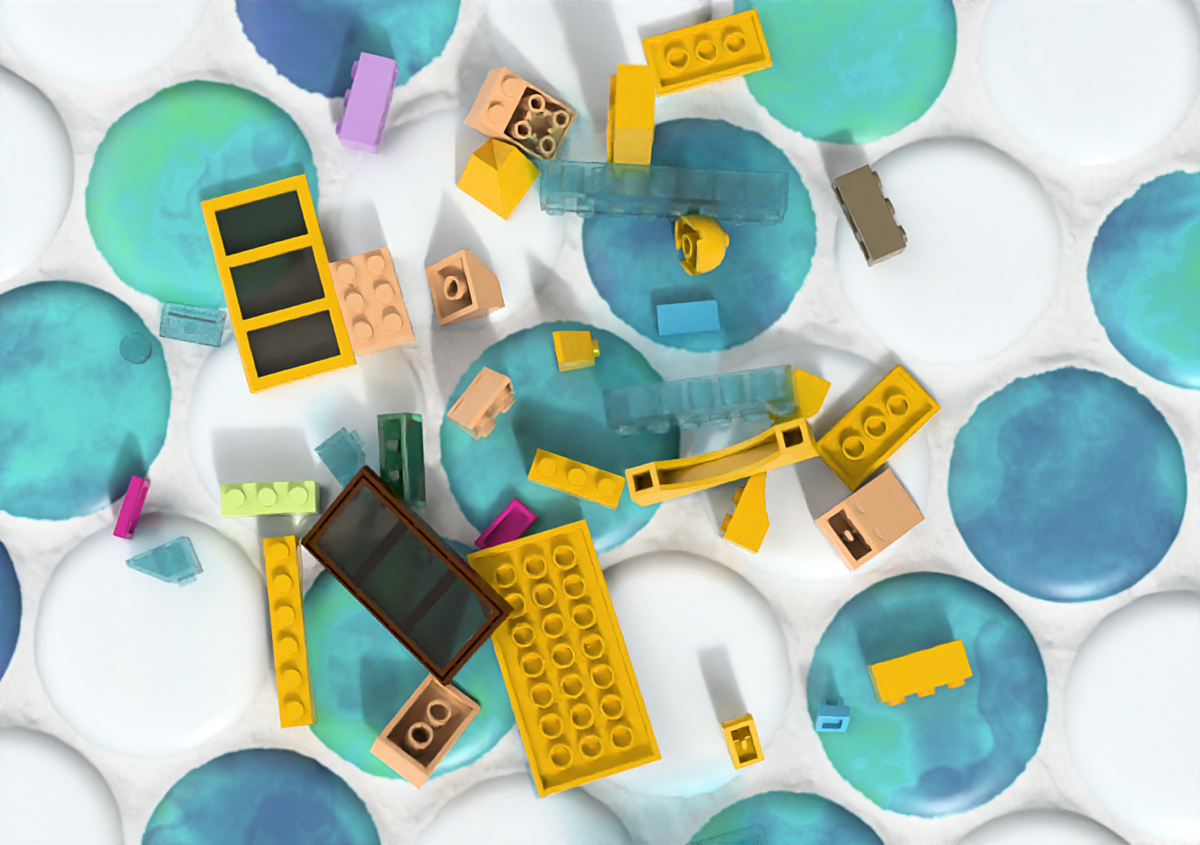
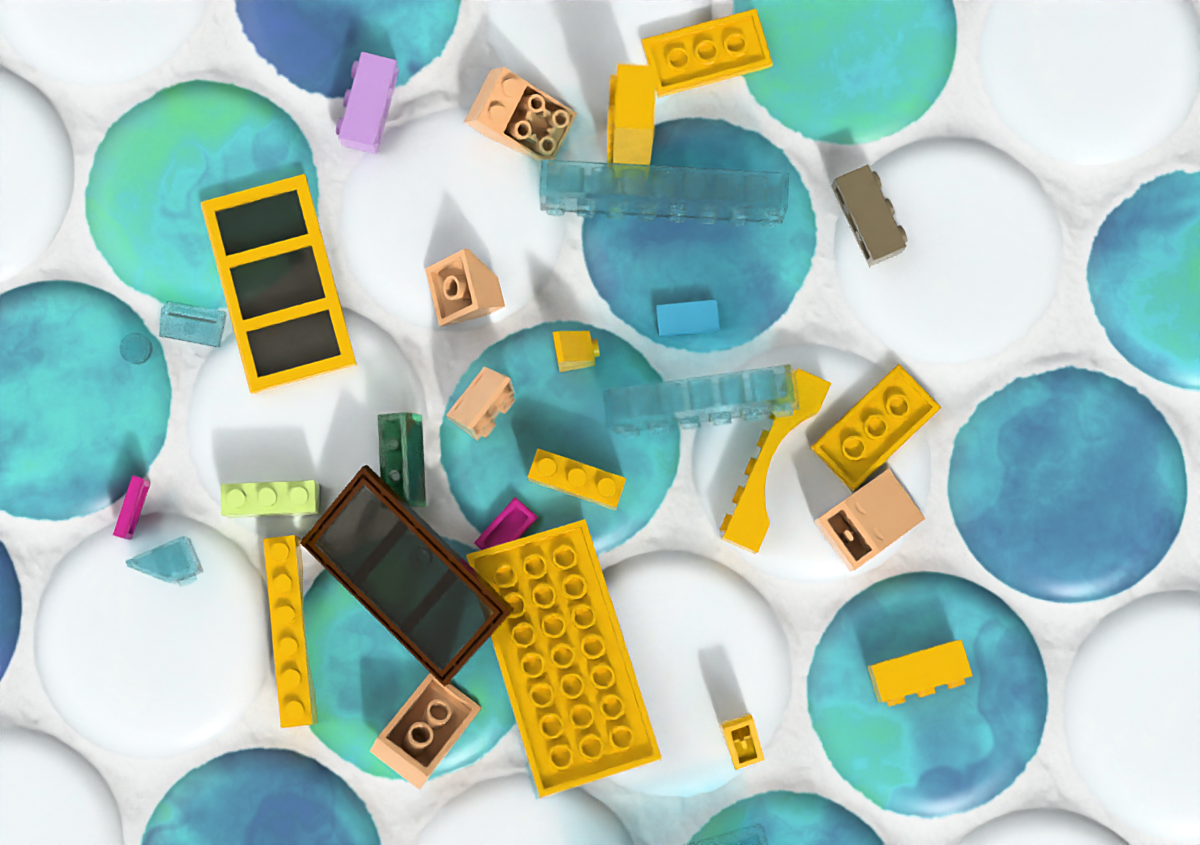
(343, 455): clear light blue slope -> none
(371, 302): light nougat brick -> none
(498, 177): yellow slope -> none
(677, 477): yellow arch -> none
(702, 242): yellow cylinder -> none
(832, 717): medium azure tile -> none

